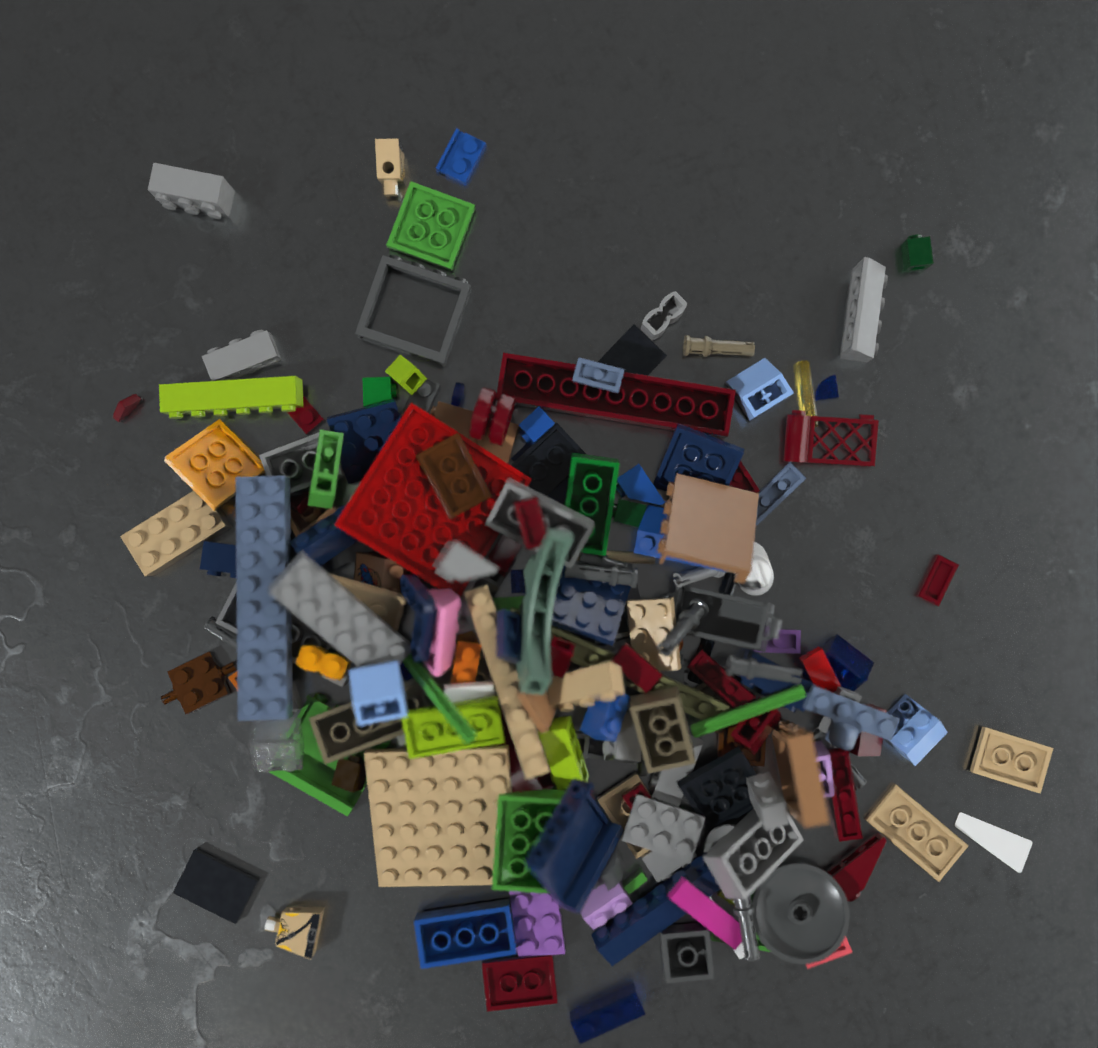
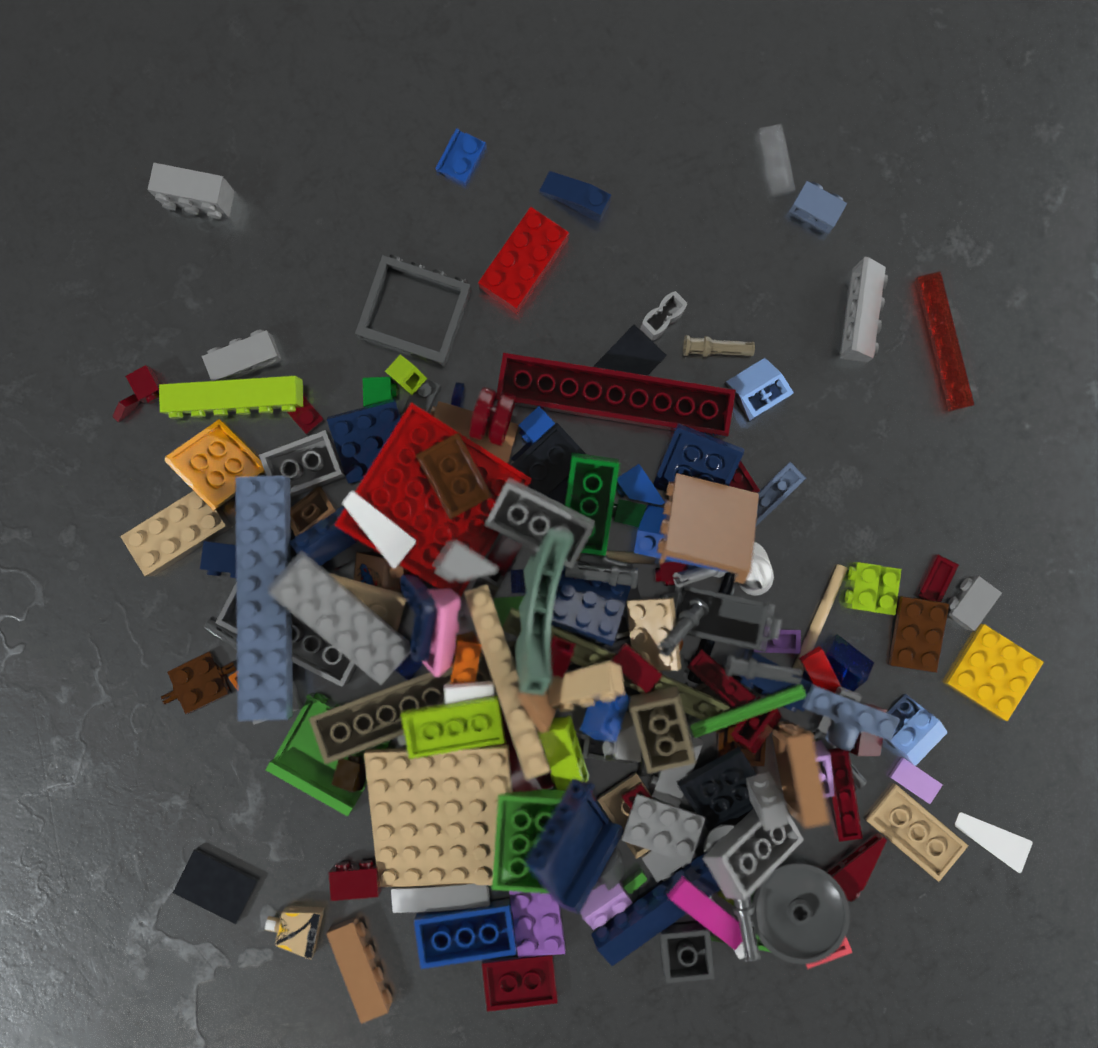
(145, 384): none -> dark red brick
(276, 745): clear brick -> none
(300, 503): dark red tile -> none
(319, 659): light orange brick -> none
(326, 469): bright green slope -> none
(354, 881): none -> dark red brick
(359, 969): none -> medium nougat brick
(378, 692): light blue slope -> none
(385, 535): none -> white sticker
(390, 155): tan torso -> none
(431, 226): bright green plate -> none
(439, 898): none -> light grey slope
(441, 701): bright green axle -> none
(508, 636): dark blue plate -> none
(523, 260): none -> red brick
(531, 521): dark red plate -> none
(576, 195): none -> dark blue slope
(598, 375): sand blue plate -> none
(607, 1013): clear blue brick -> none
(666, 571): none -> dark red brick
(776, 160): none -> clear tile
(801, 434): dark red piece -> none
(806, 388): clear yellow axle -> none
(818, 206): none -> sand blue brick
(821, 614): none -> tan piece
(827, 389): clear blue tile -> none
(873, 588): none -> lime plate
(915, 780): none -> lavender tile
(917, 253): dark green brick -> none
(918, 634): none -> reddish brown plate
(944, 341): none -> clear red plate
(972, 602): none -> light grey brick
(994, 672): none -> yellow plate
(1011, 759): tan plate -> none

